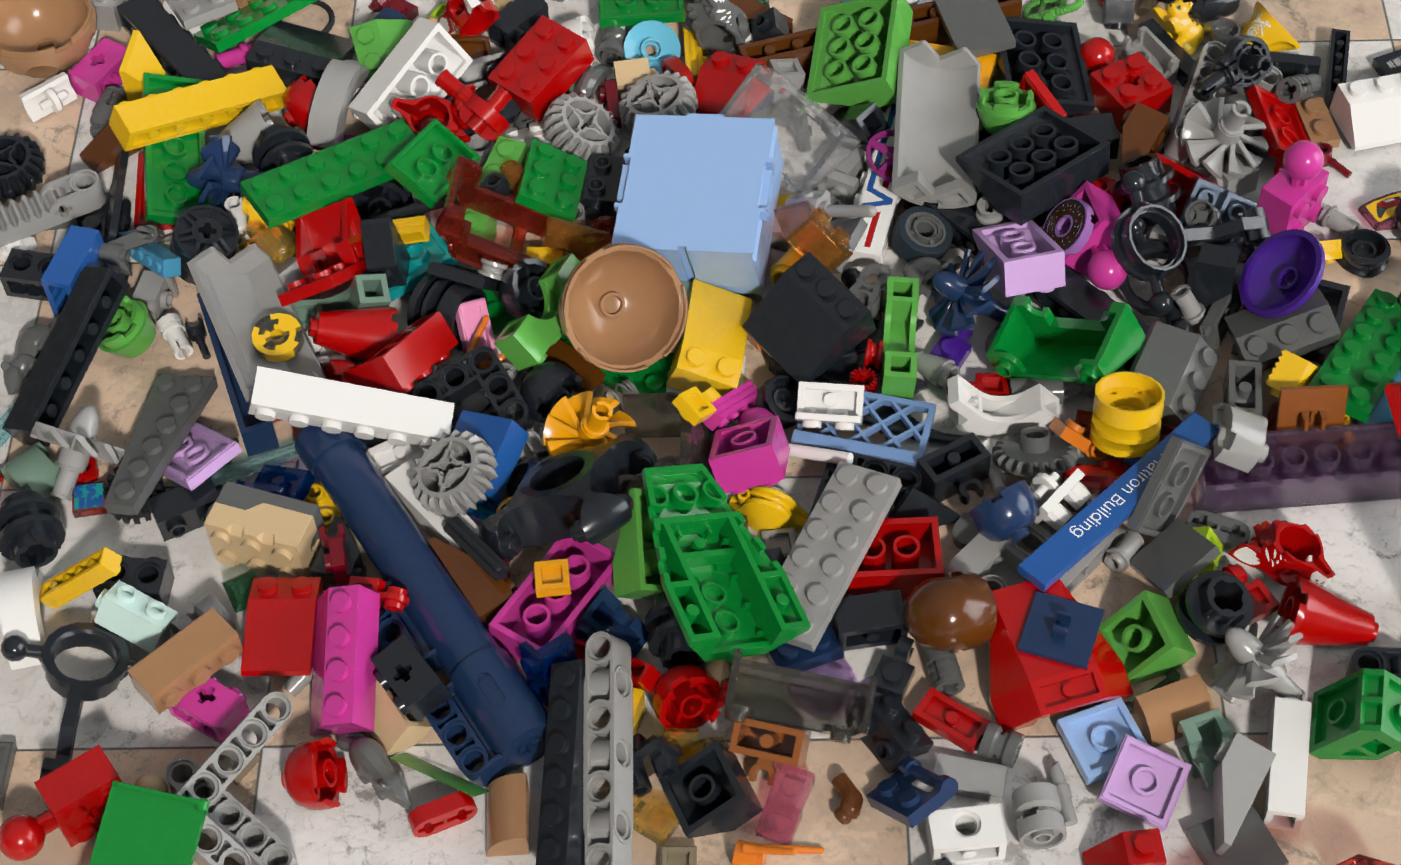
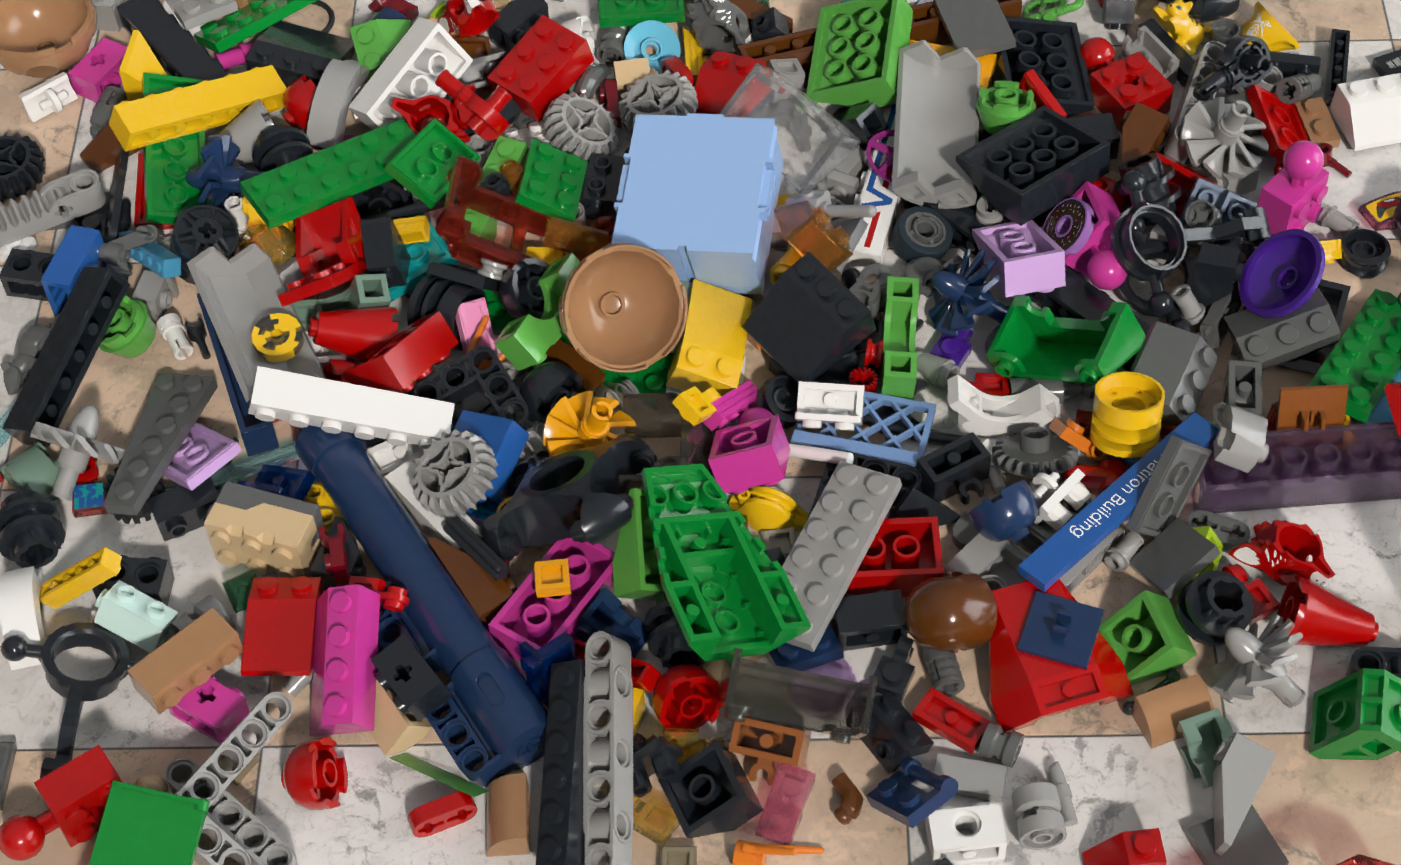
(373, 767): dark grey animal -> none
(1095, 736): light blue plate -> none
(1144, 782): lavender tile -> none
(1287, 775): white brick -> none
(1291, 372): yellow brick -> none

